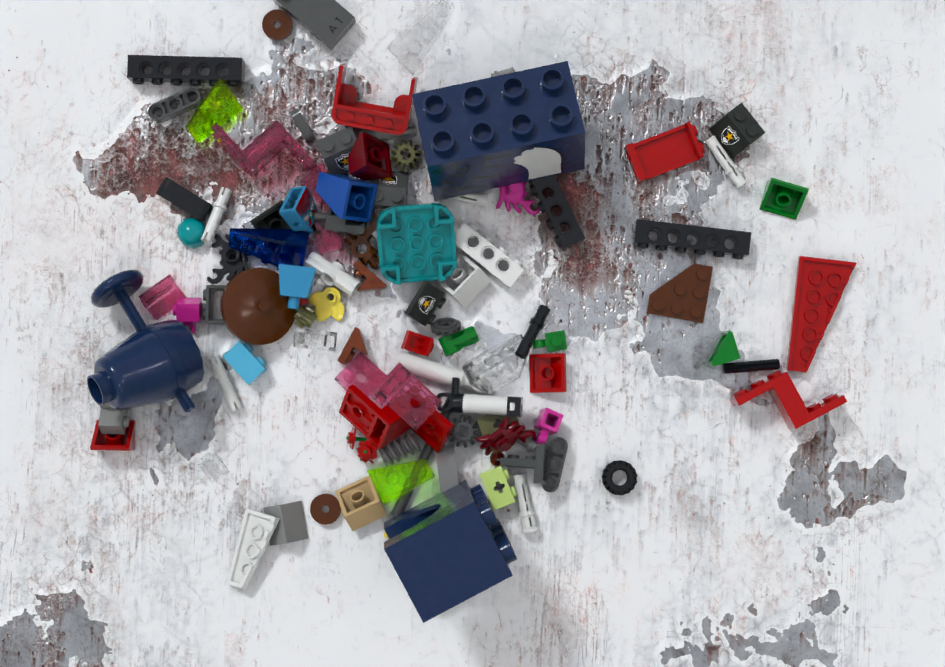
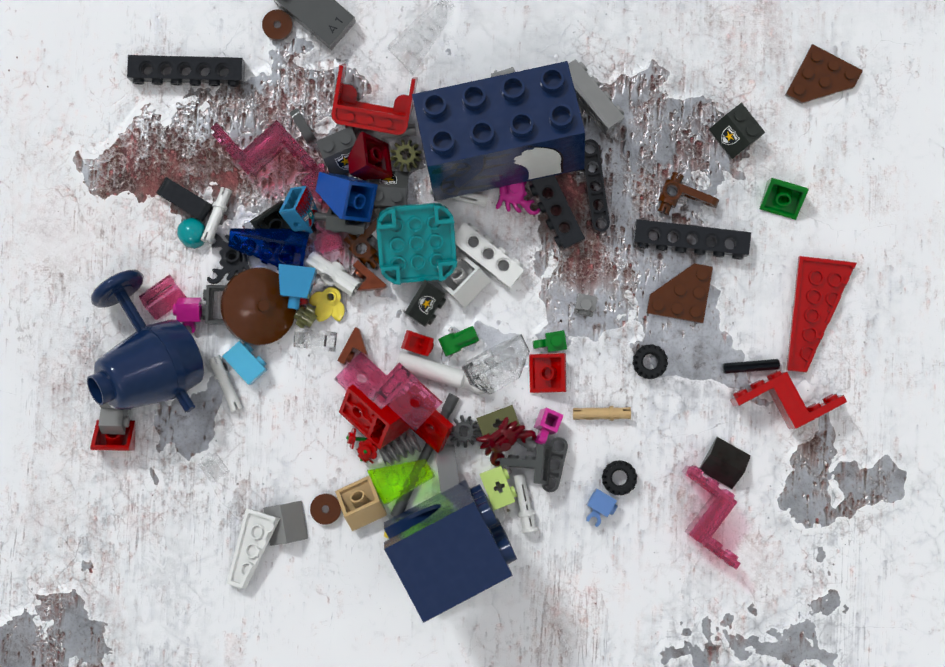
(185, 105): dark grey beam -> none
(216, 108): clear neon green wing -> none
(445, 326): dark grey gear -> none
(480, 403): piece -> none
(536, 324): black pin -> none
(585, 305): none -> light grey brick
(592, 196): none -> black beam
(593, 99): none -> light grey slope
(601, 504): none -> medium blue brick
(602, 413): none -> tan pin
(658, 353): none -> black tyre
(664, 152): red panel -> none
(682, 190): none -> reddish brown piece
(711, 515): none -> clear pink bracket
(725, 161): white pin -> none
(725, 350): green slope -> none
(725, 463): none -> pearl dark grey slope
(822, 76): none -> reddish brown plate

